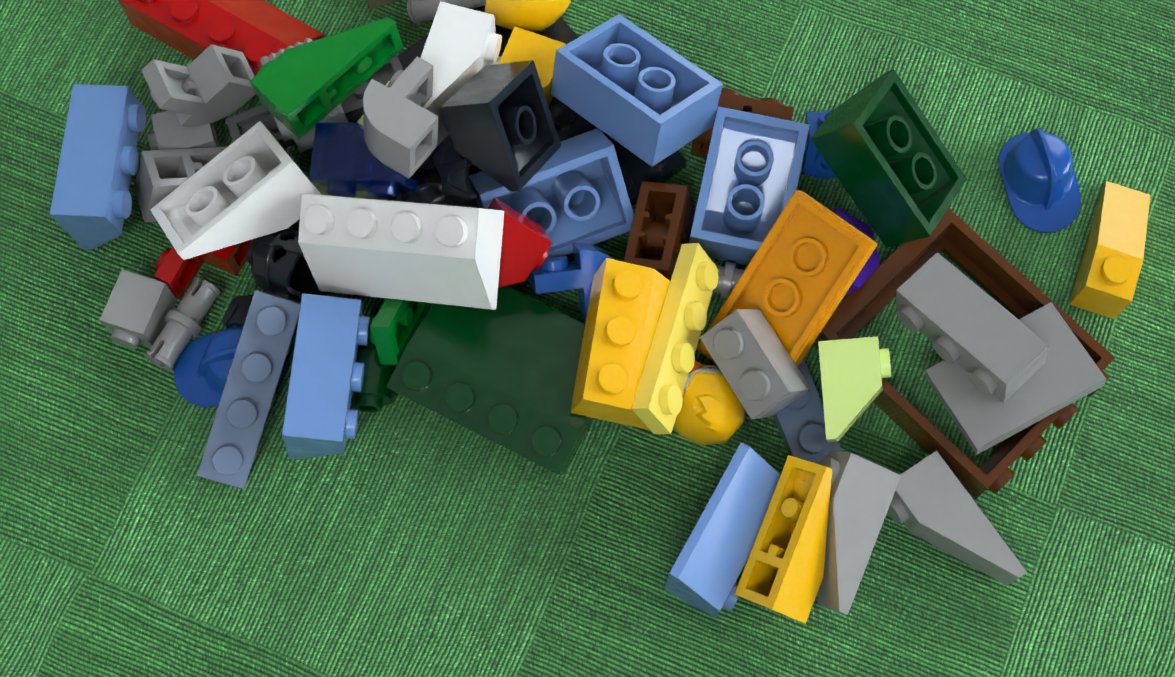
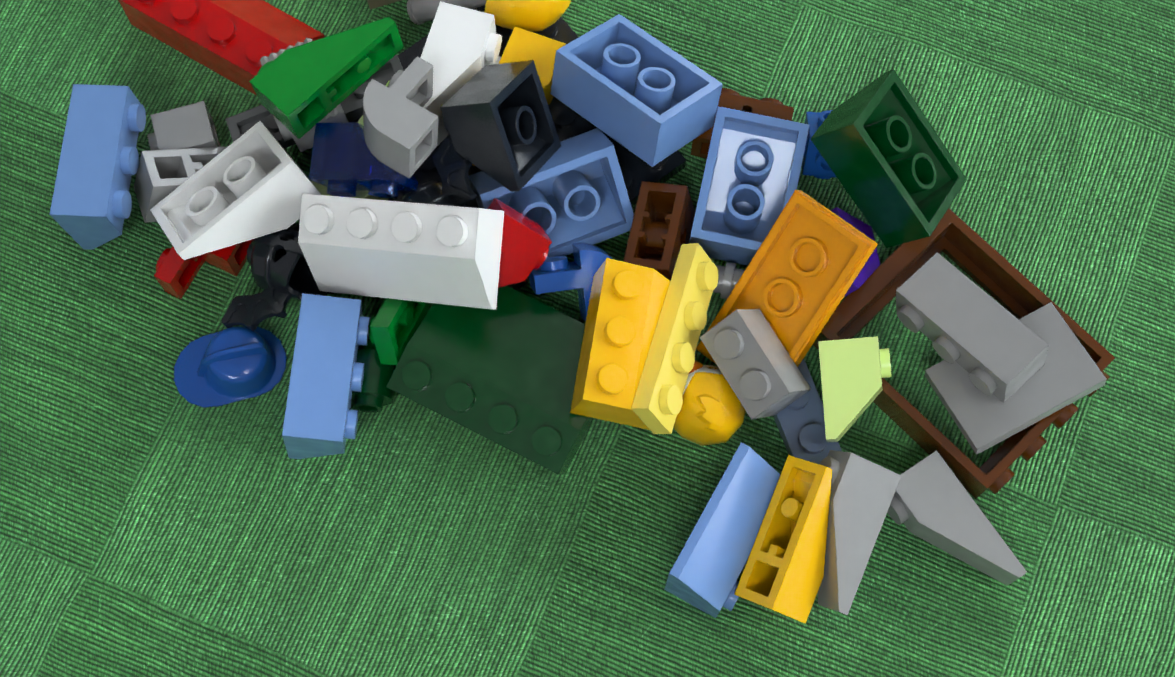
(137, 310): light grey brick -> none
(182, 324): light grey pin -> none
(205, 89): light grey brick -> none
(249, 389): sand blue plate -> none
(1040, 181): blue piece -> none
(1113, 252): yellow slope -> none

